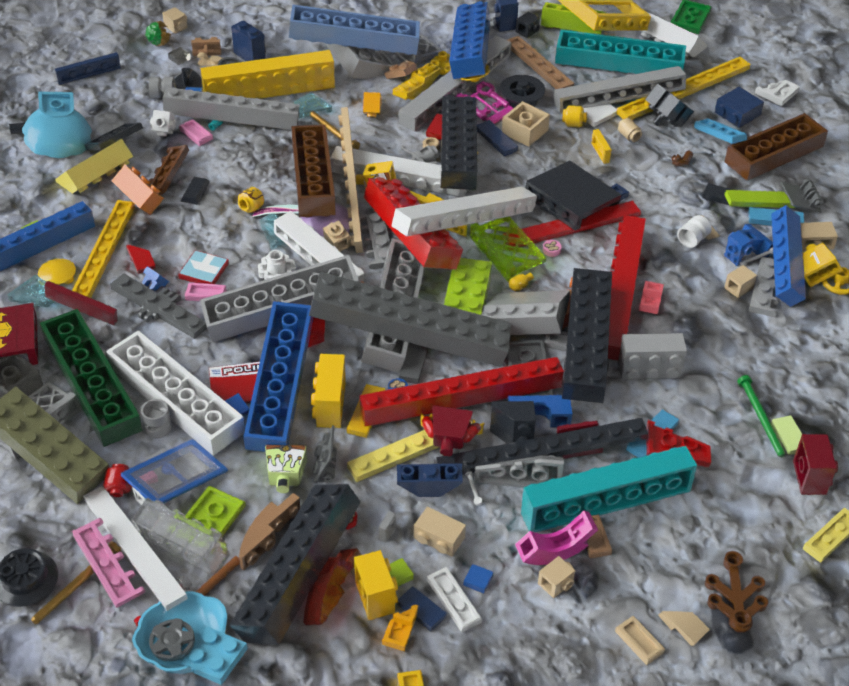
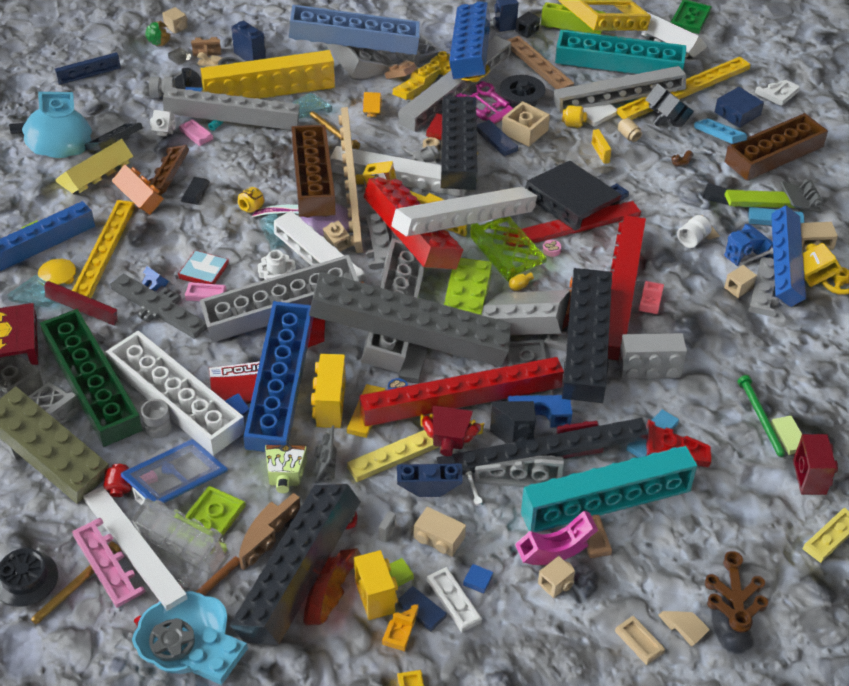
(140, 258): red slope -> none

